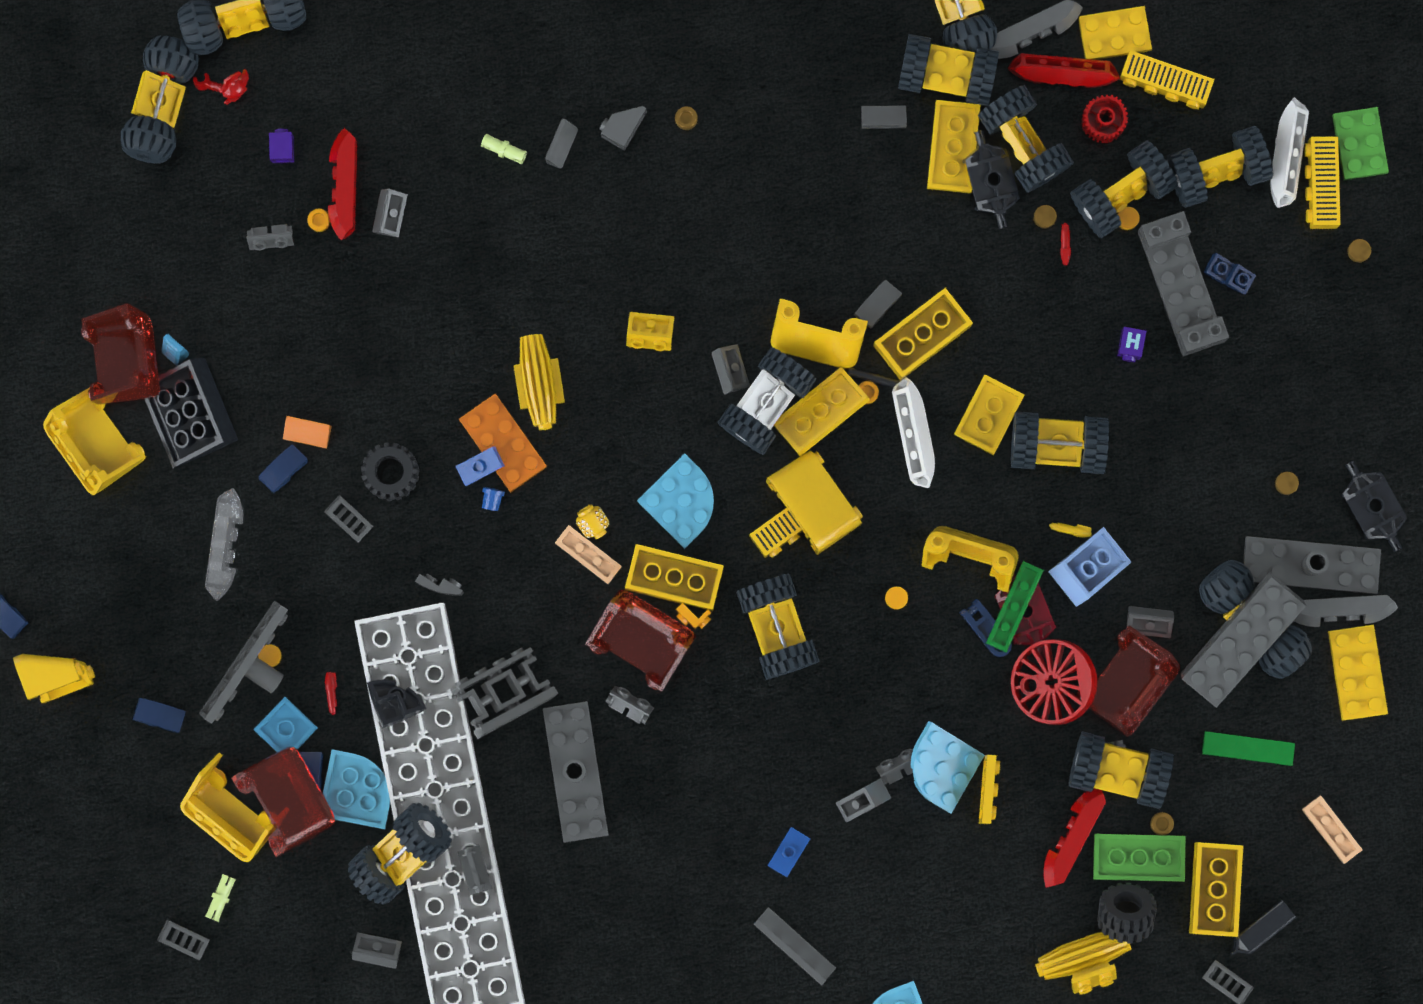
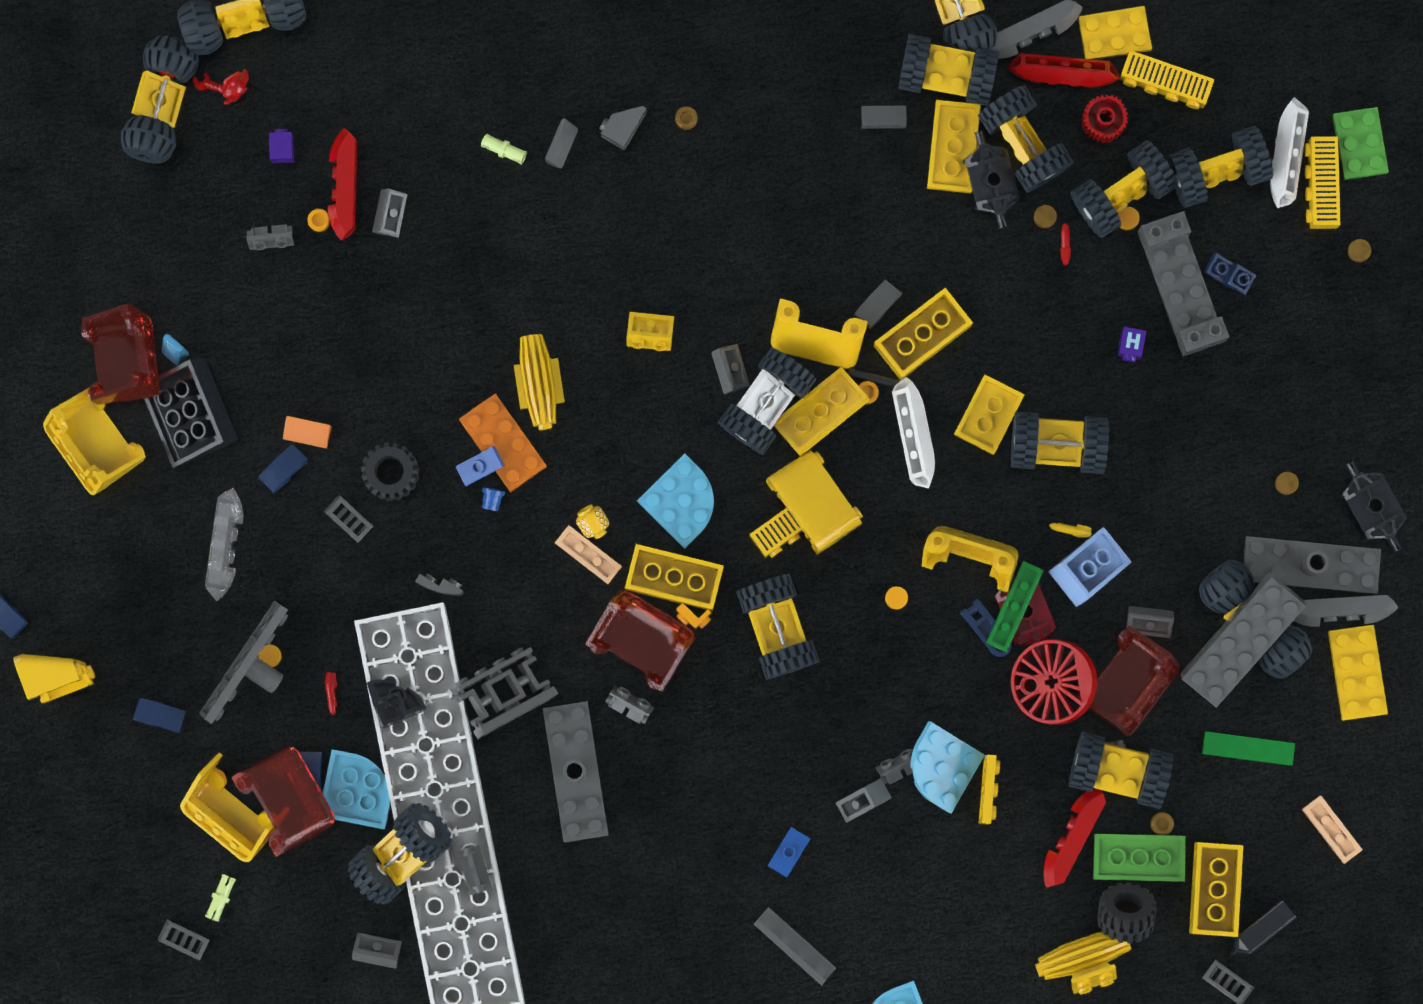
(285, 726): dark azure plate -> none

